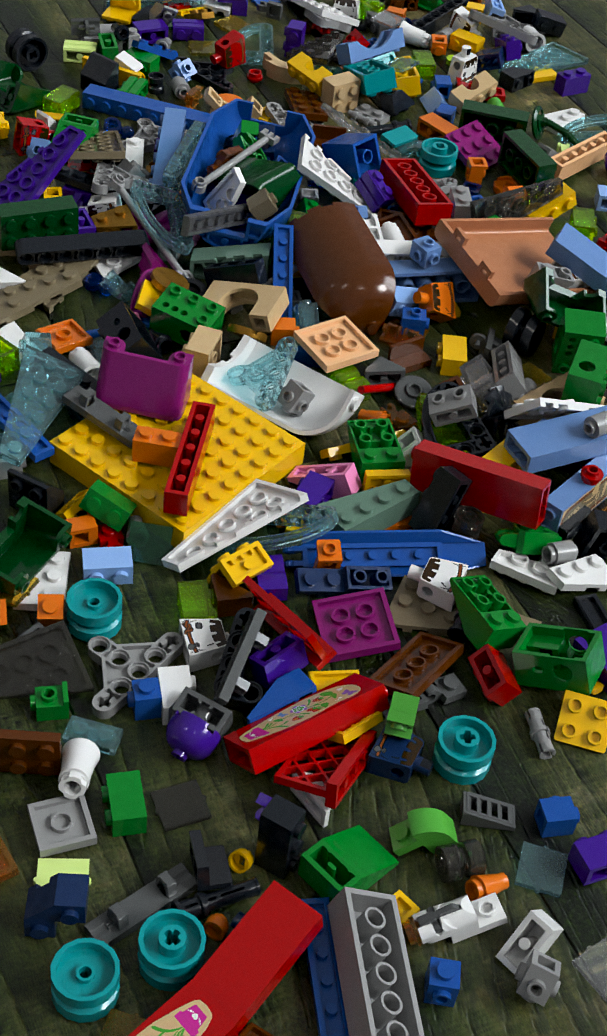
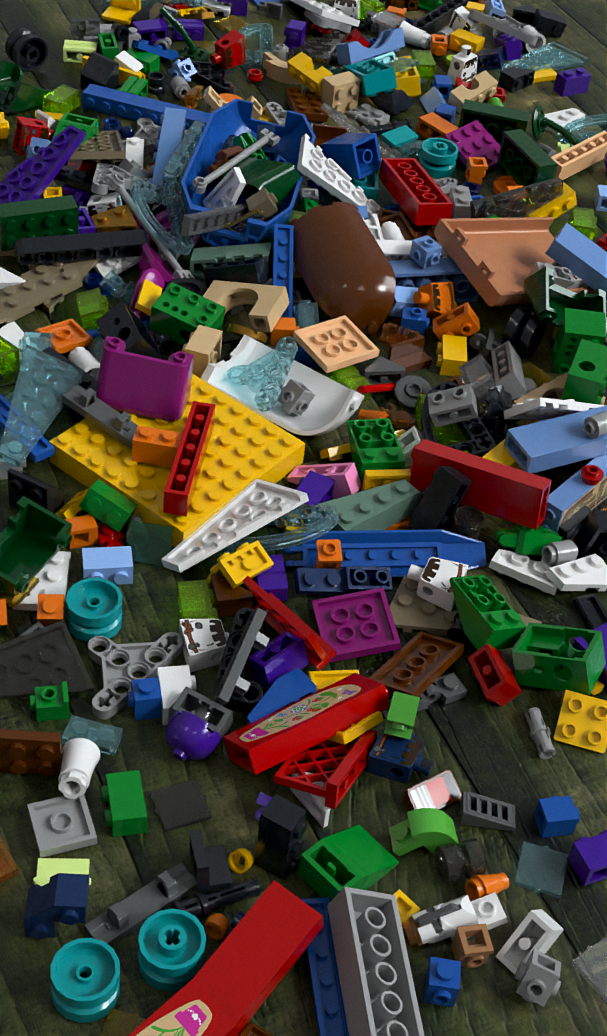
(91, 307): none -> clear neon green brick
(164, 276): pearl gold tile -> none
(191, 51): none -> dark green dish
(241, 223): none -> piece
(248, 126): green slope -> none
(280, 52): none -> light grey brick
(374, 190): dark purple brick -> none
(435, 792): none -> slope
(457, 322): none -> orange brick
(464, 750): teal wheel -> none
(472, 952): none -> medium nougat brick

